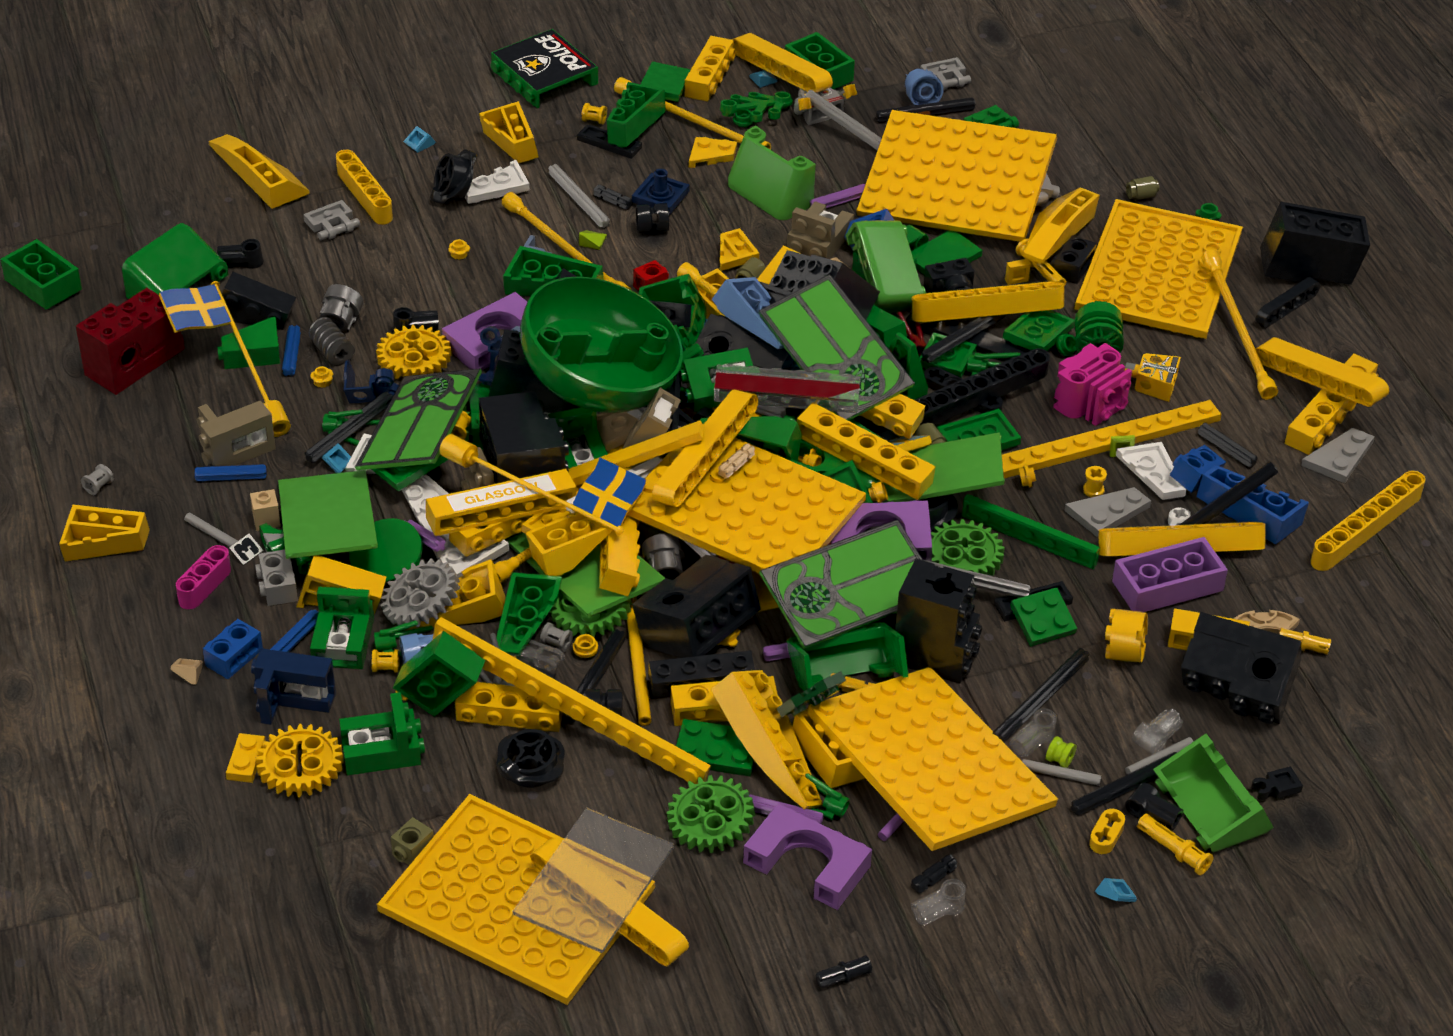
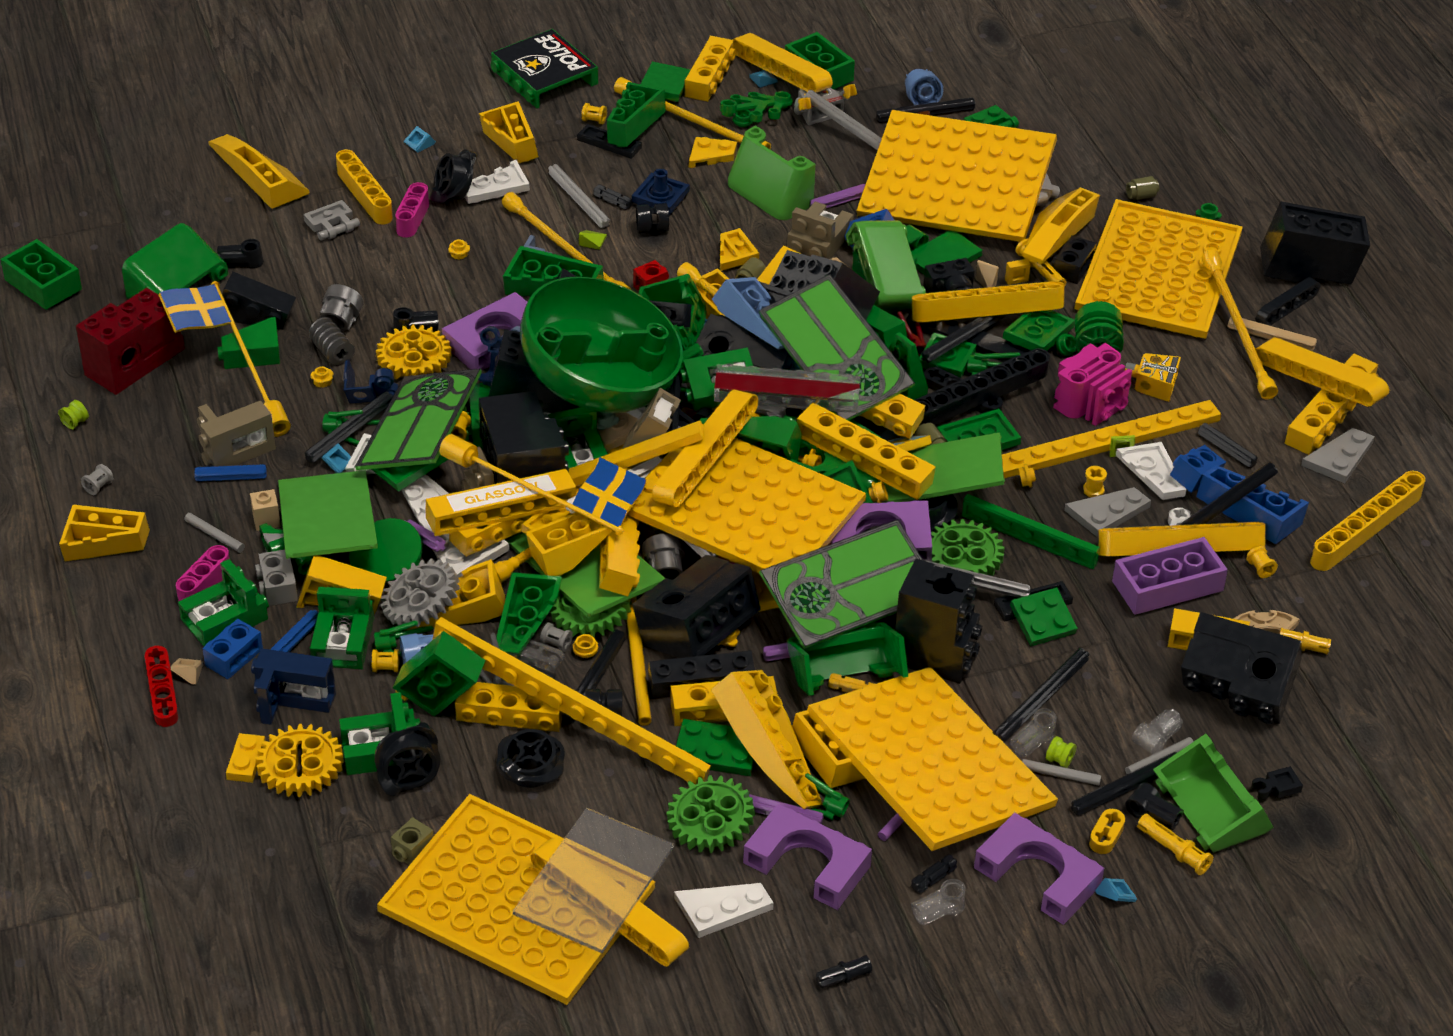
(73, 414): none -> lime wheel
(162, 685): none -> red beam
(223, 603): none -> green brick
(246, 549): sticker -> none
(291, 350): blue axle -> none
(406, 752): none -> black piece
(412, 210): none -> dark pink beam
(606, 420): none -> sand green plate
(722, 907): none -> white wing
(736, 460): tan axle -> none
(813, 695): dark green plate -> none
(948, 69): light grey plate -> none
(986, 274): none -> tan slope
(1022, 840): none -> medium lavender arch
(1126, 635): yellow brick -> none
(1265, 566): none -> yellow bush
(1269, 332): none -> tan axle

